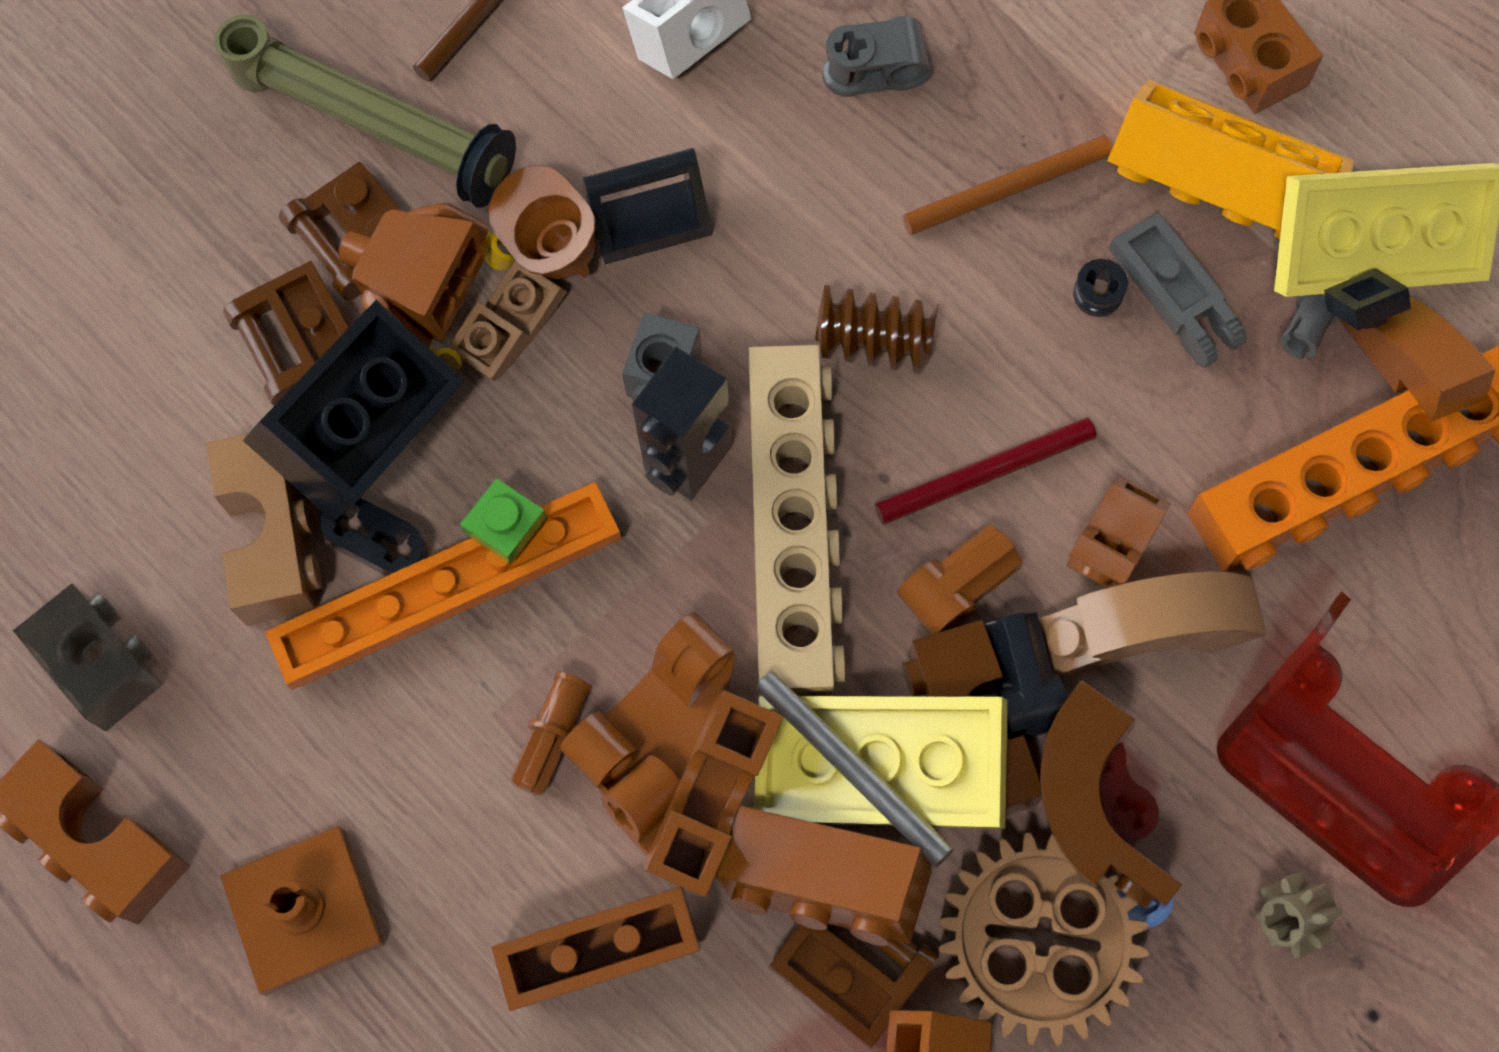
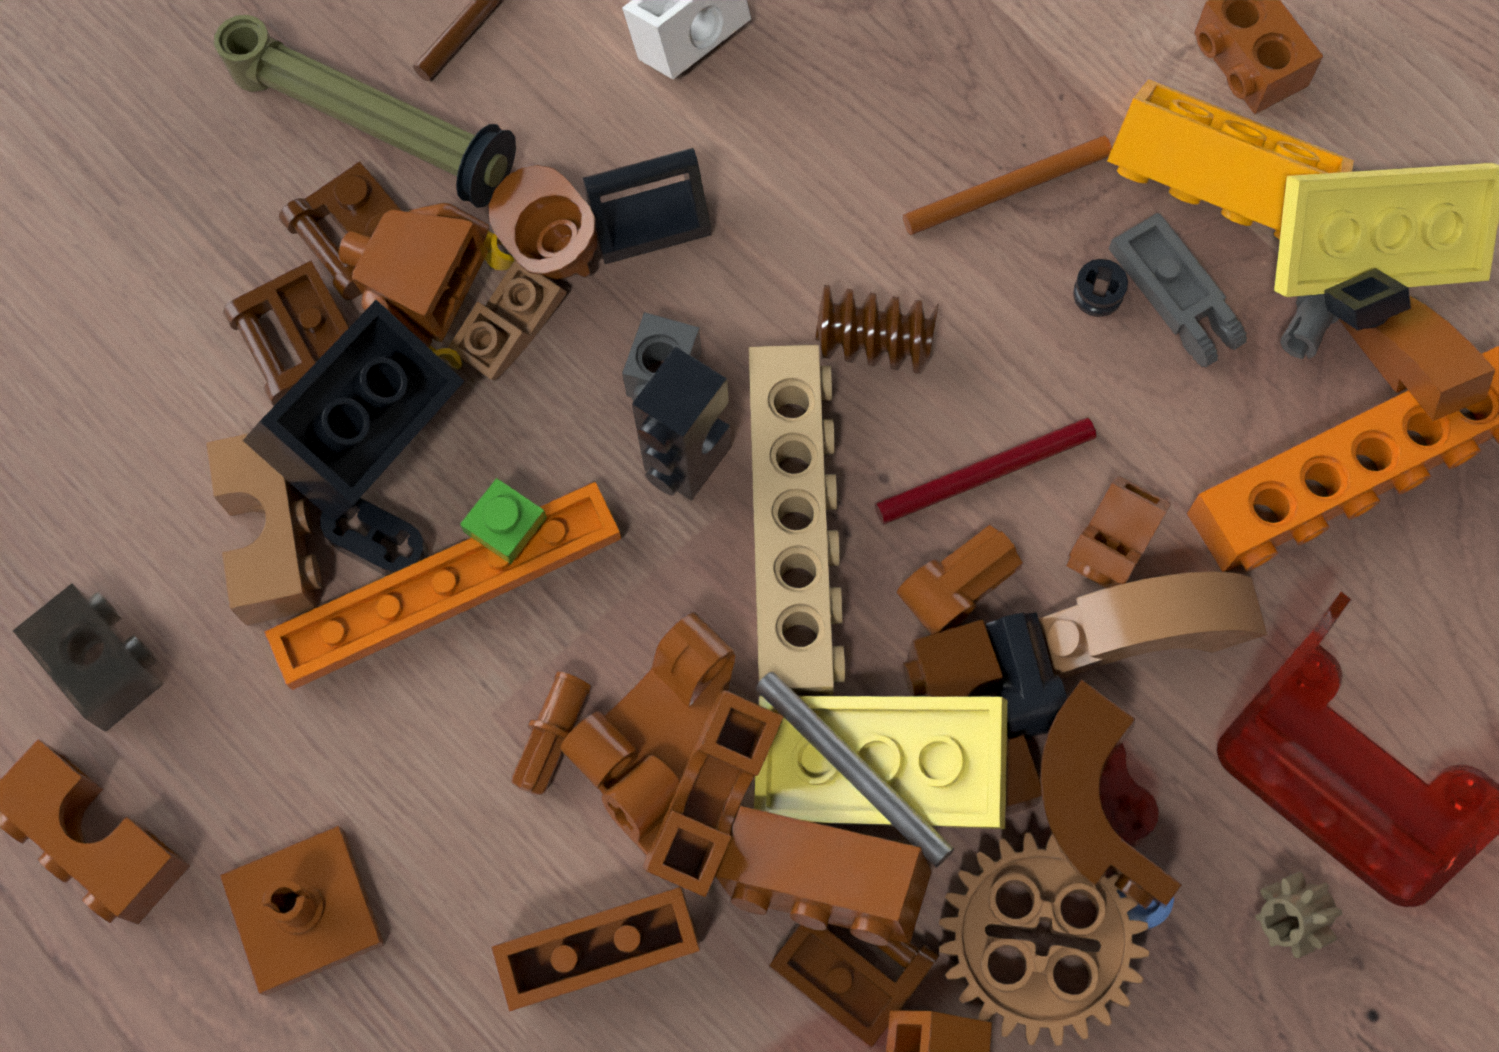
(880, 54): dark grey piece -> none

